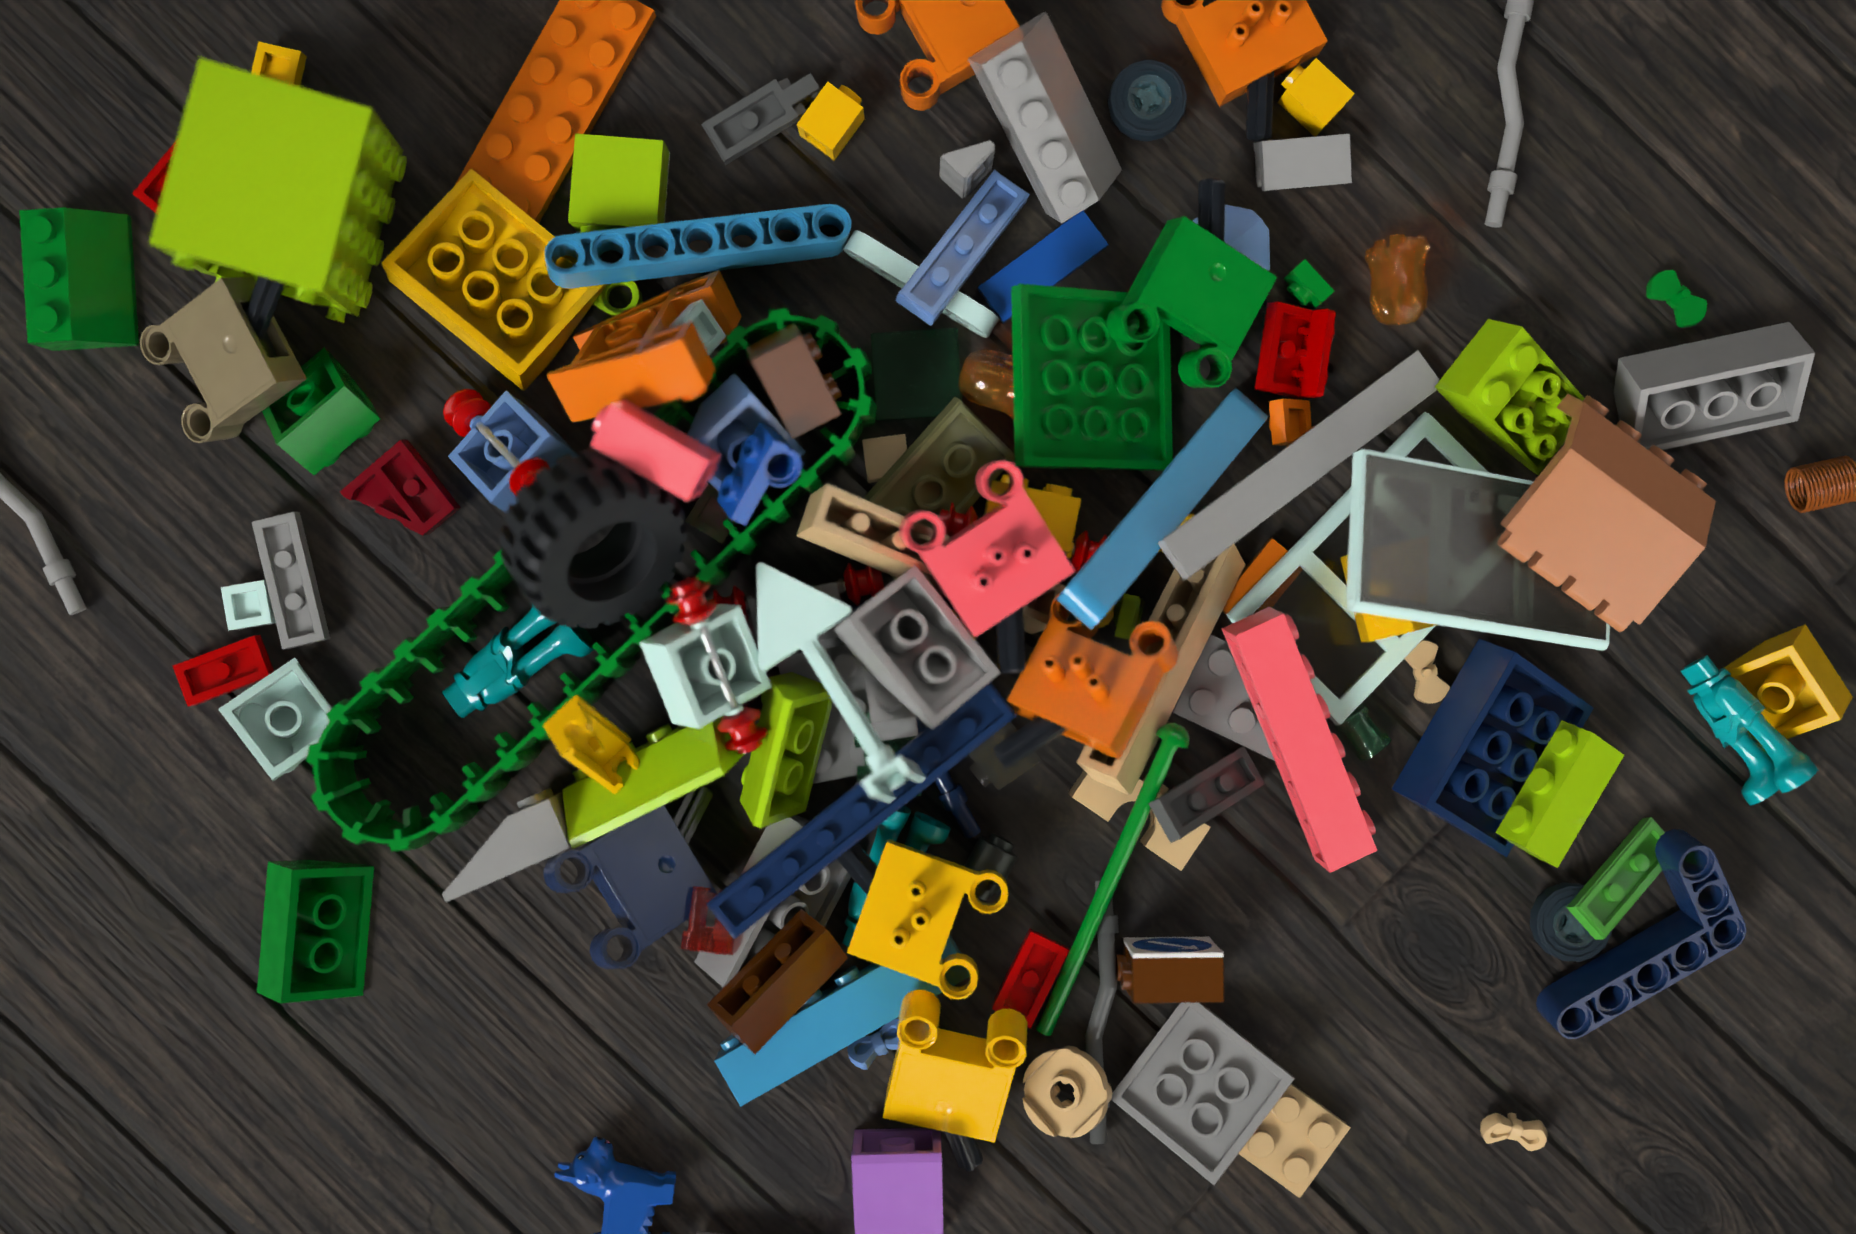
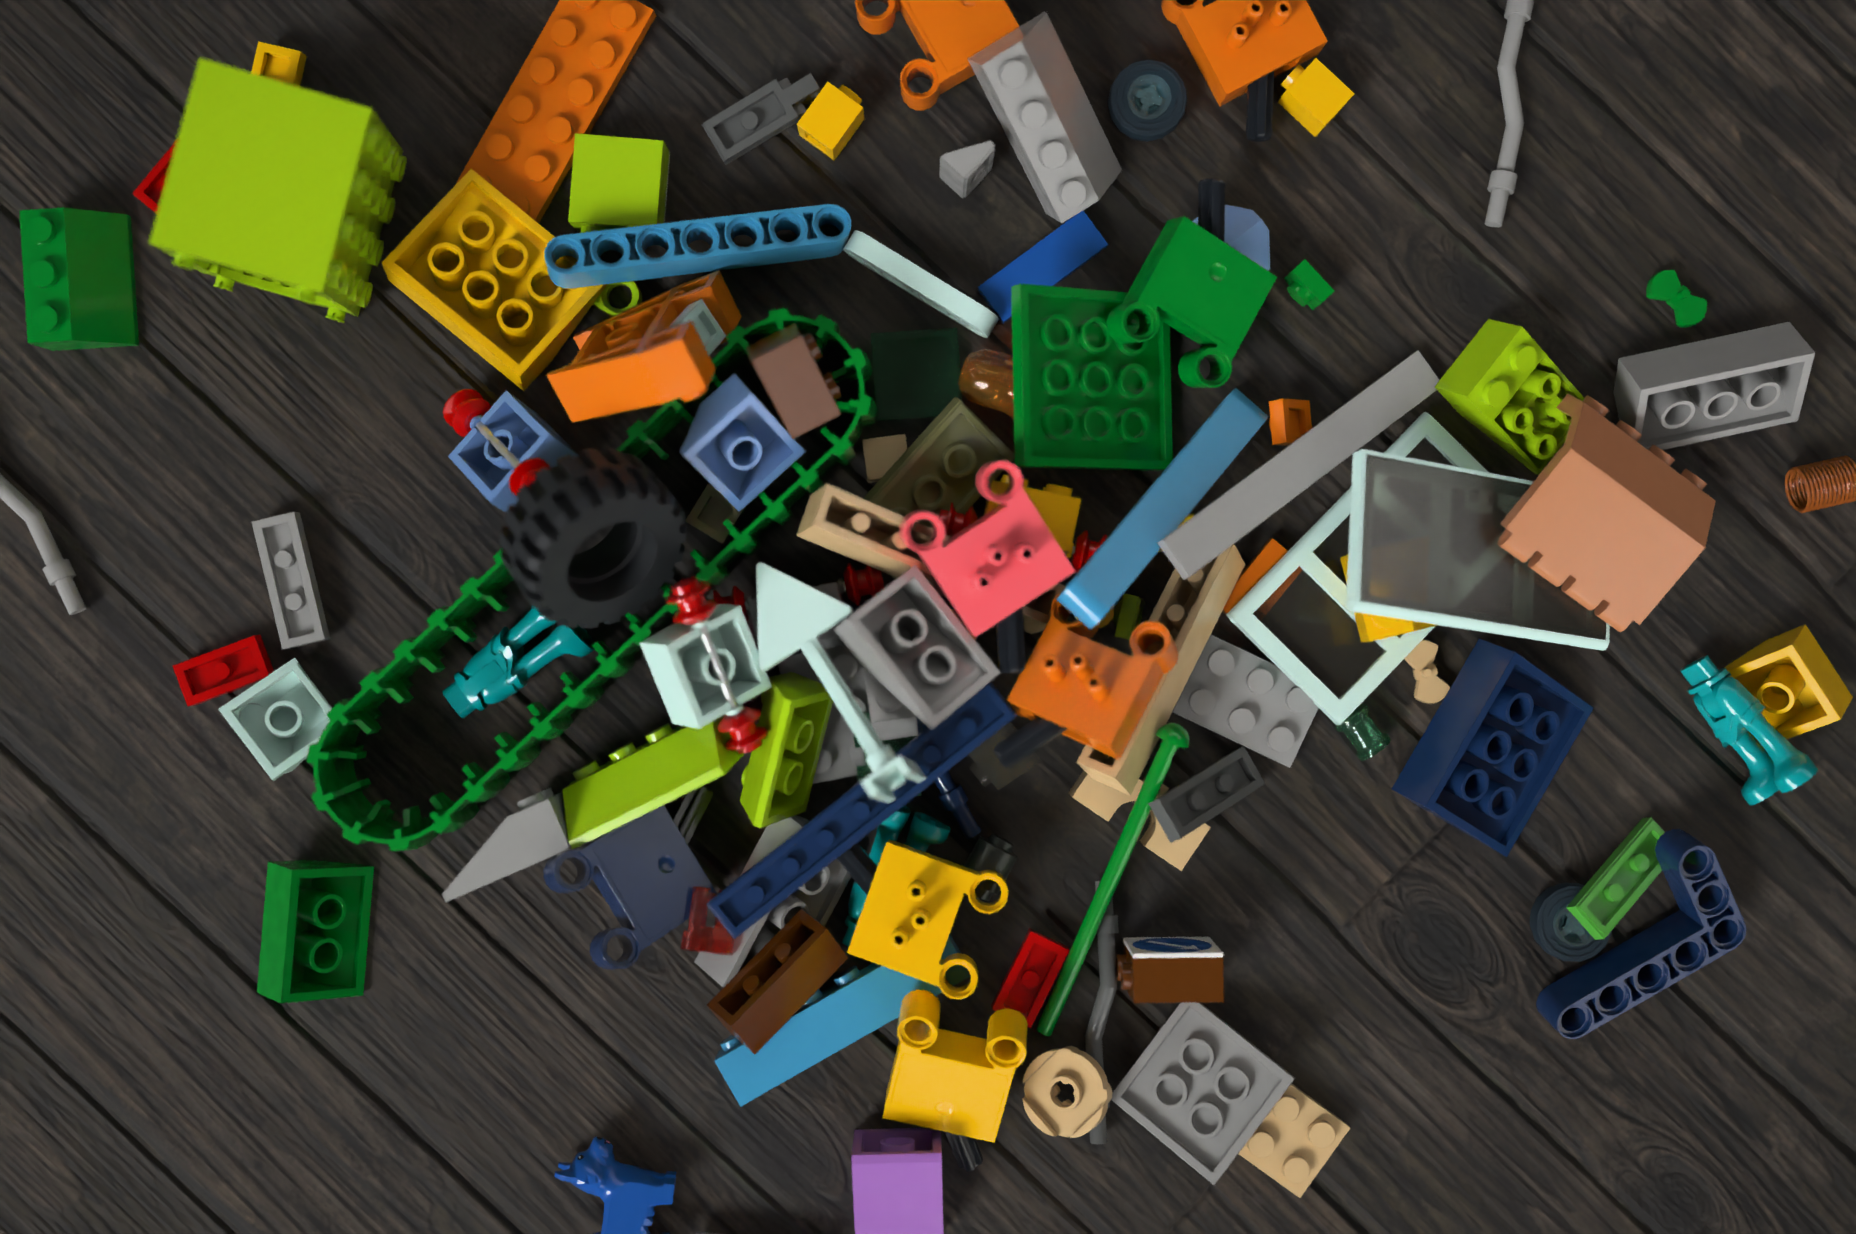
(231, 353): dark tan piece -> none
(247, 605): light aqua plate -> none
(321, 414): green slope -> none
(404, 490): dark red wing -> none
(591, 742): yellow hinge -> none
(654, 449): coral brick -> none
(752, 473): blue plate -> none
(866, 1049): medium blue piece -> none
(962, 248): medium blue tile -> none
(1295, 350): red bracket -> none
(1300, 738): coral brick -> none
(1303, 162): light grey hinge -> none
(1398, 279): clear orange piece -> none
(1528, 1133): tan piece -> none
(1560, 793): lime brick -> none

